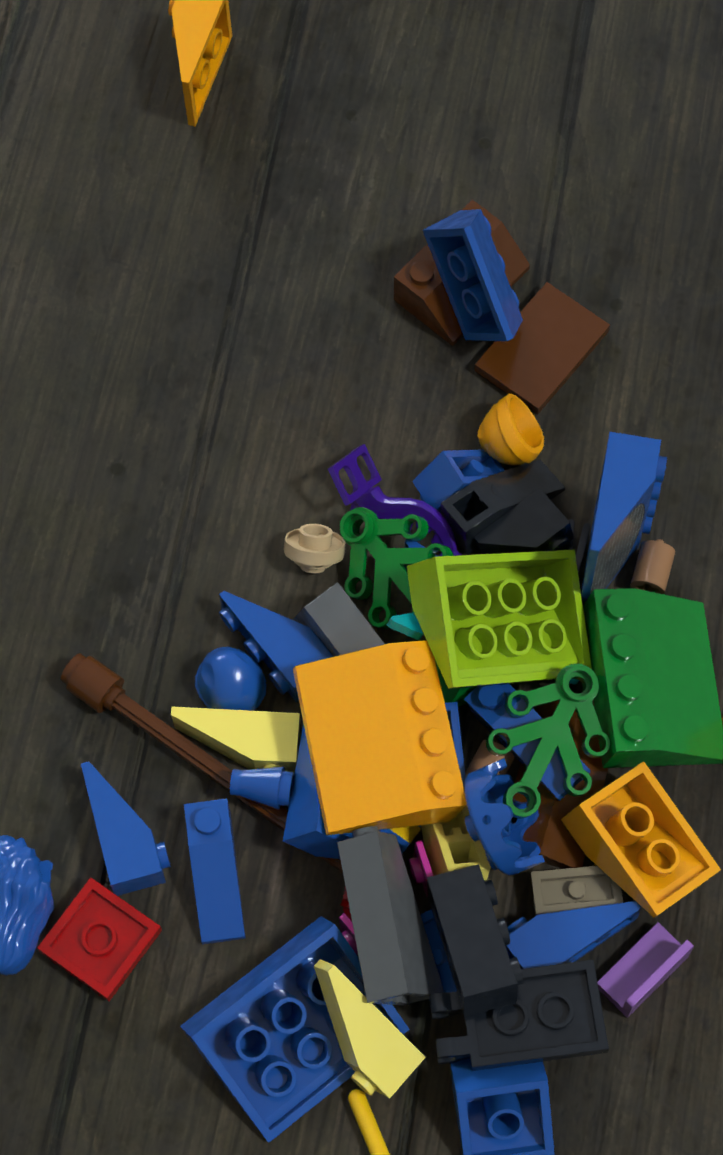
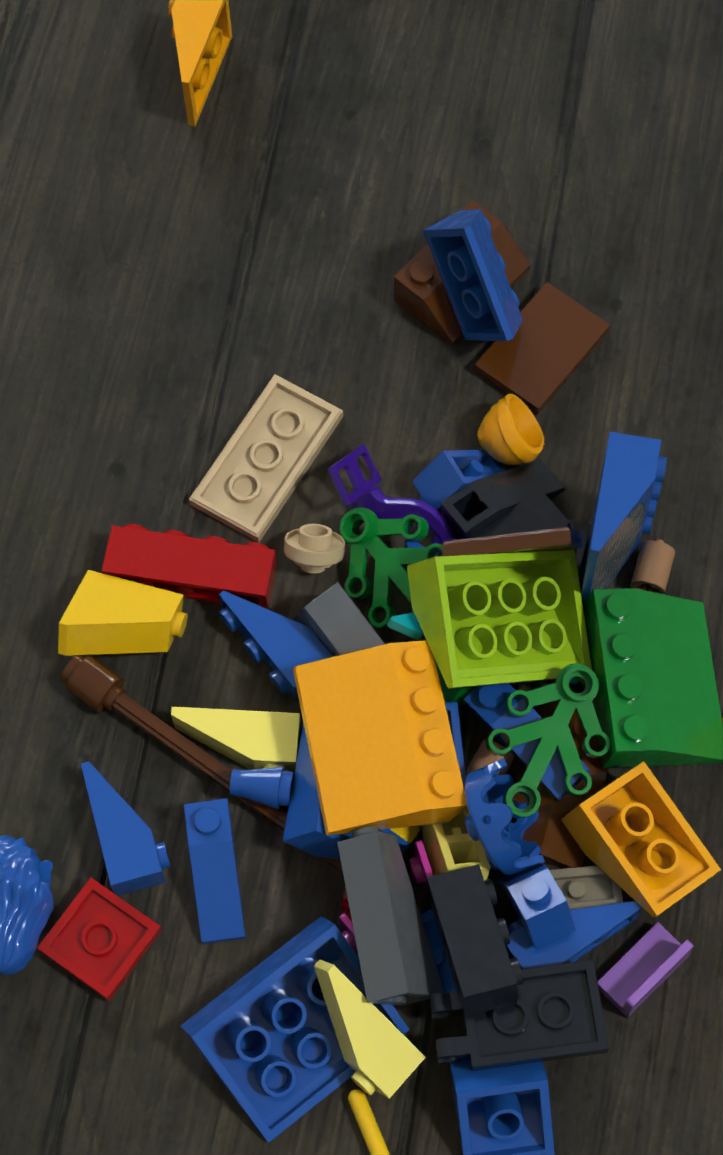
(120, 618): none -> yellow slope
(190, 564): none -> red brick
(230, 680): blue hat -> none
(266, 458): none -> tan tile
(531, 541): none -> reddish brown tile
(538, 904): none -> blue slope

